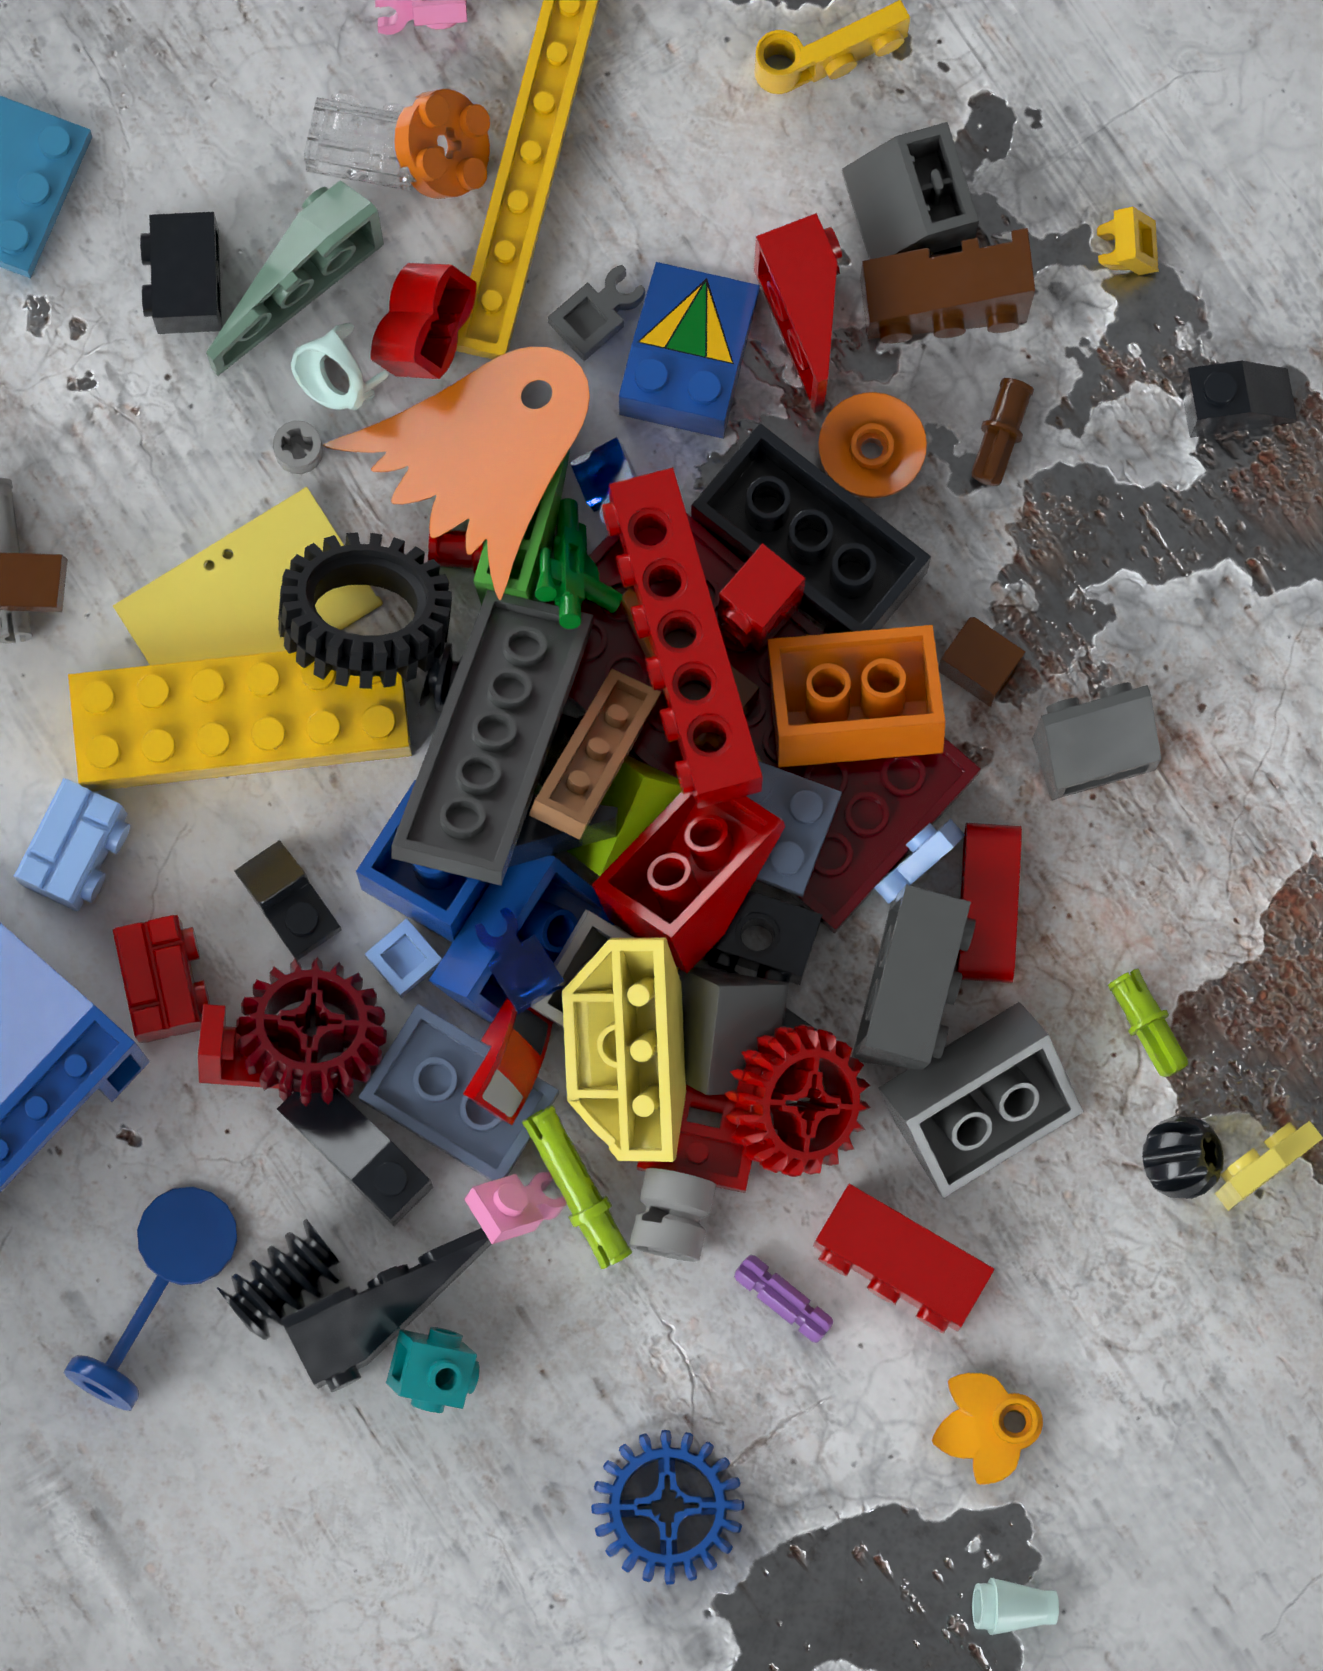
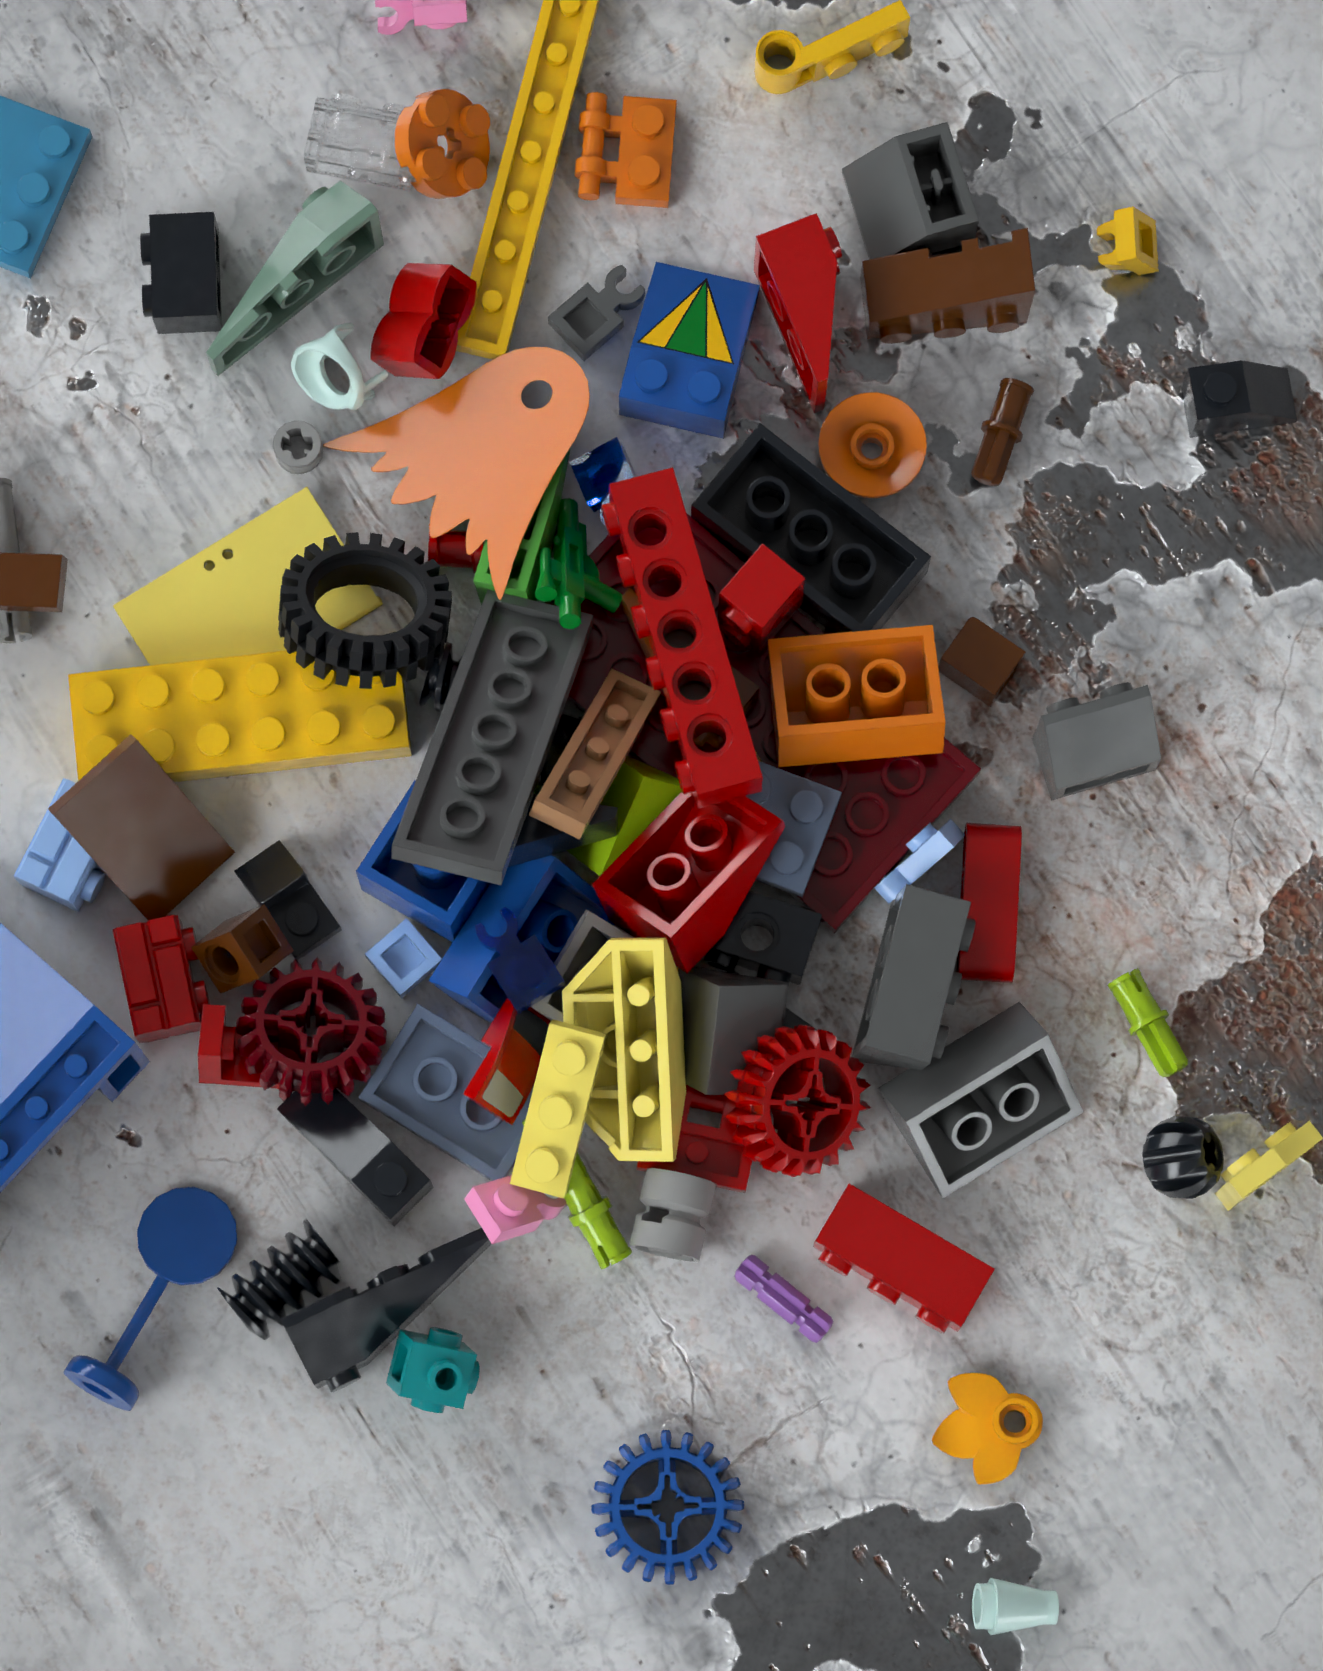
(141, 829): none -> reddish brown tile
(242, 949): none -> reddish brown brick
(558, 1108): none -> light yellow plate
(644, 150): none -> orange plate

